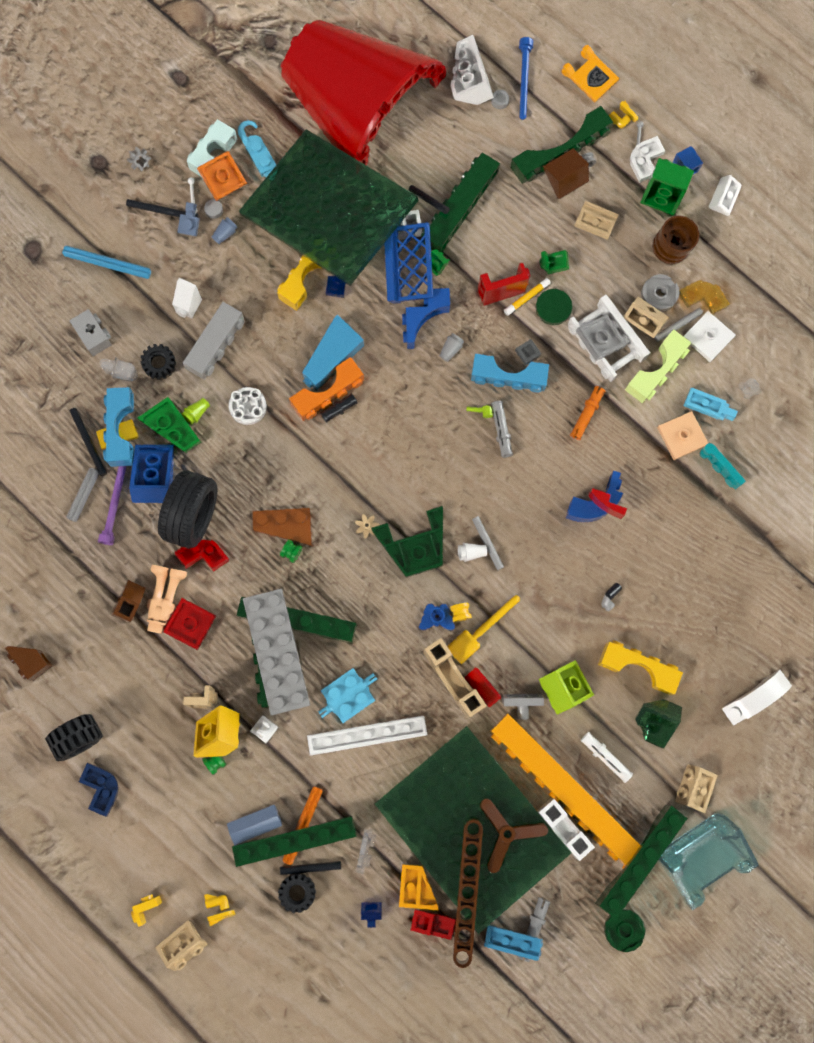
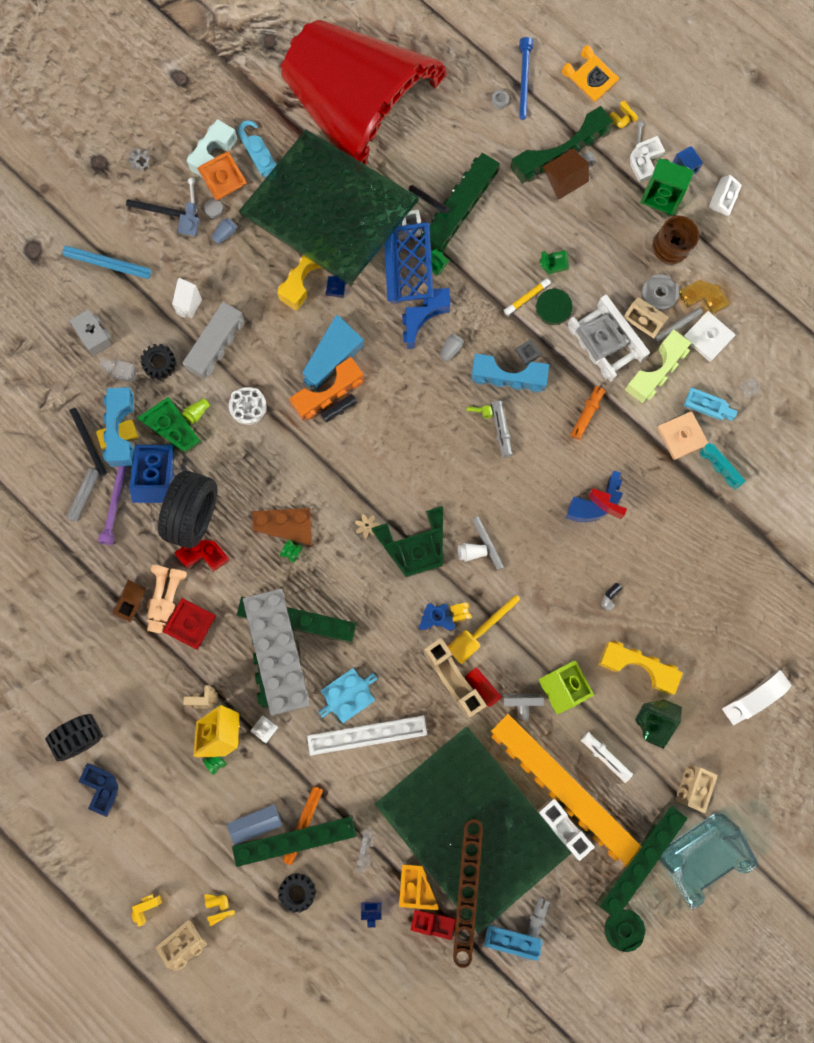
(30, 661): reddish brown slope -> none
(306, 868): black bar -> none
(470, 78): white wedge -> none
(501, 826): reddish brown piece -> none
(503, 288): red panel -> none
(596, 220): tan plate -> none

